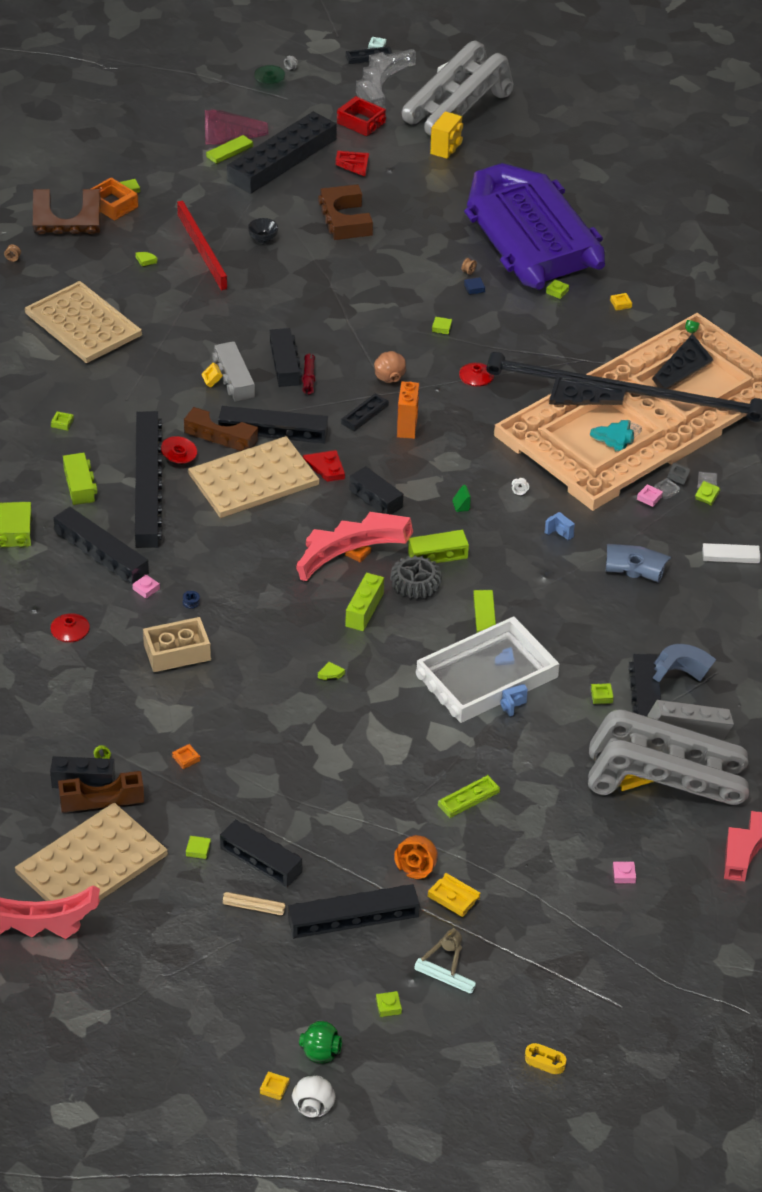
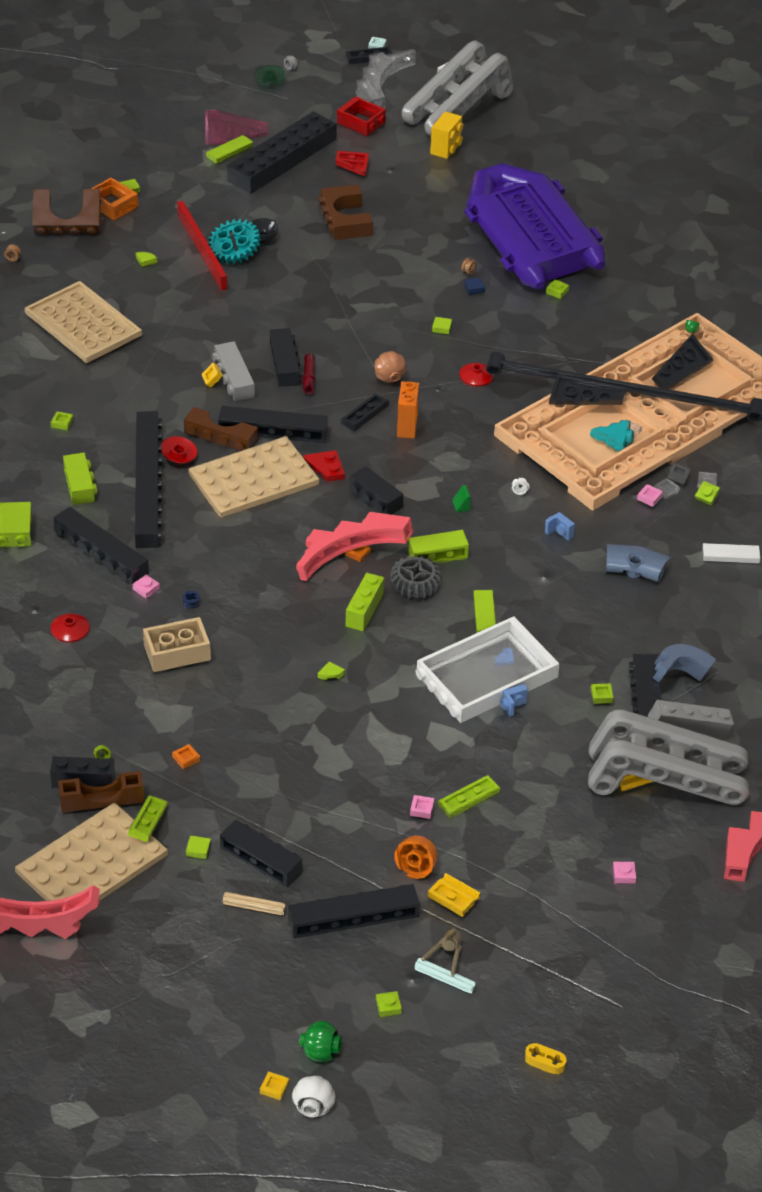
(148, 818): none -> lime tile
(246, 238): none -> teal gear
(422, 806): none -> bright pink plate
(621, 301): yellow tile -> none

